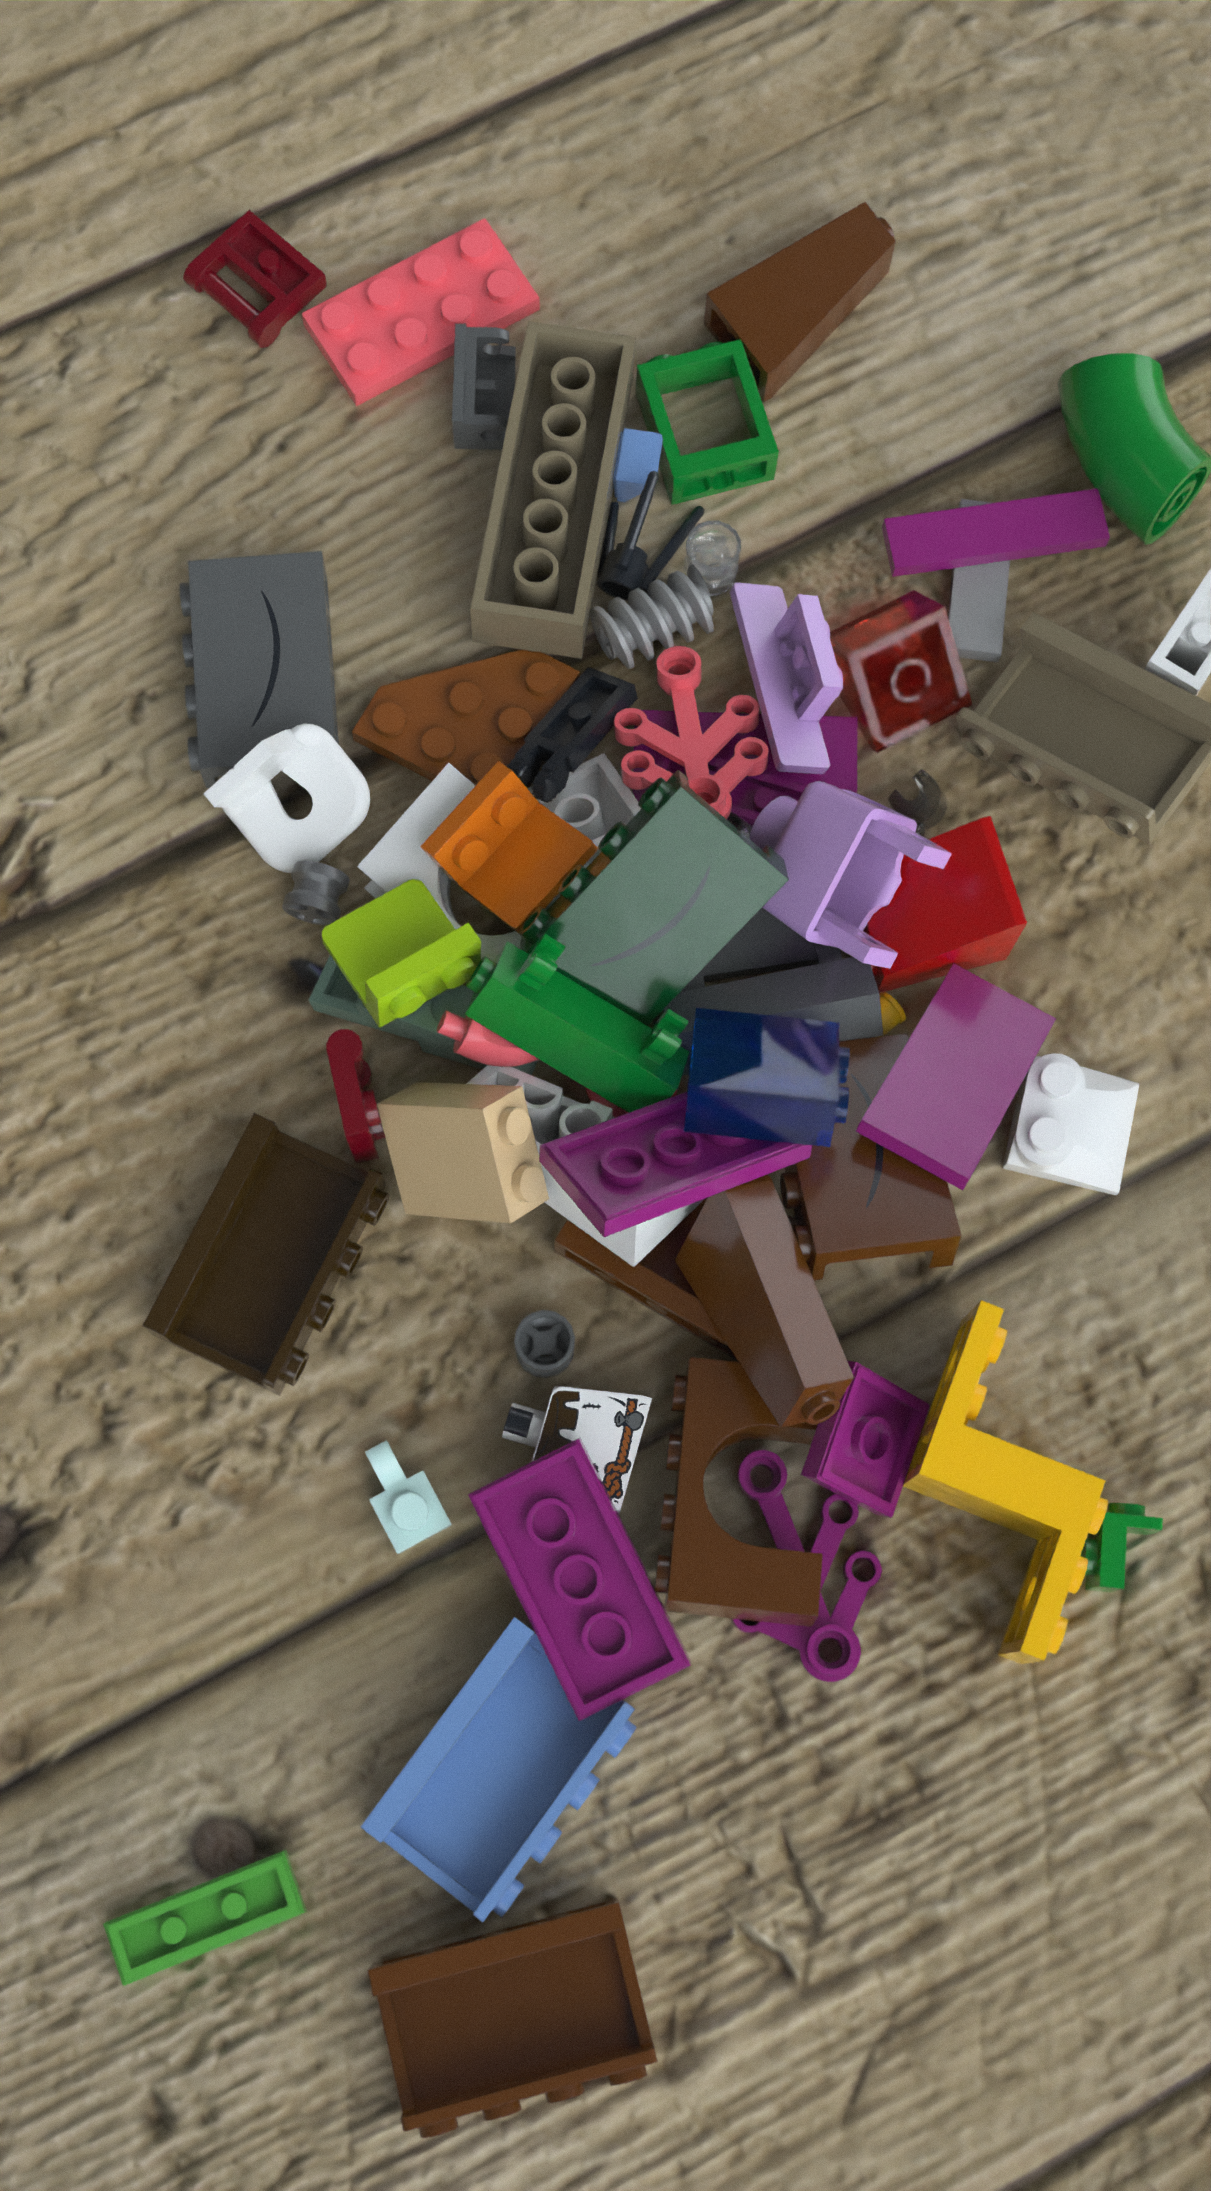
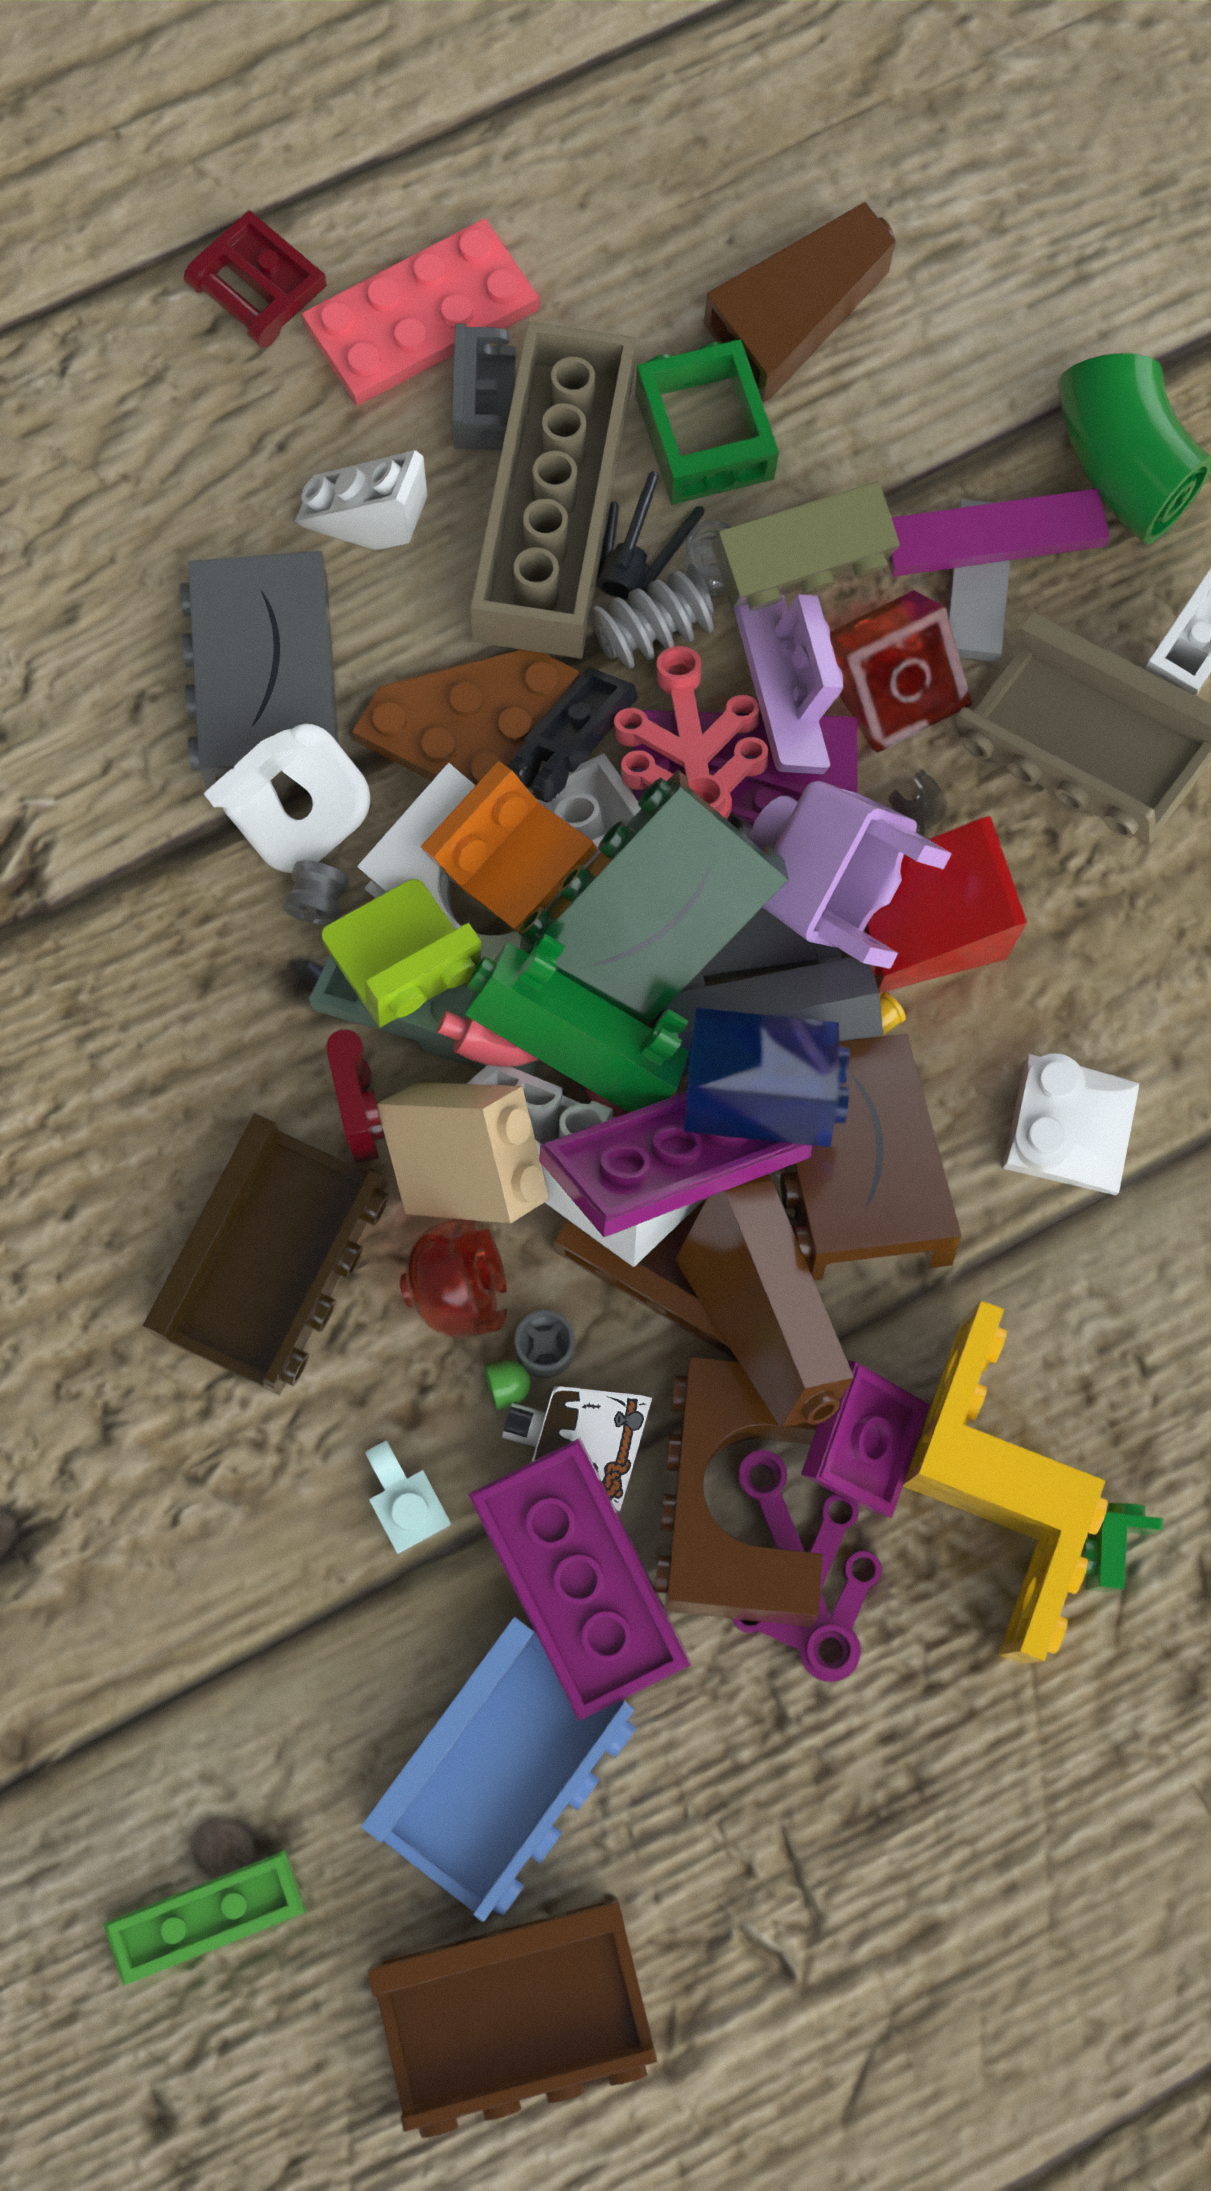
(367, 502): none -> white slope
(455, 1279): none -> clear red cylinder
(506, 1382): none -> bright green hinge
(636, 458): medium blue slope -> none
(806, 547): none -> olive wedge
(956, 1076): magenta tile -> none

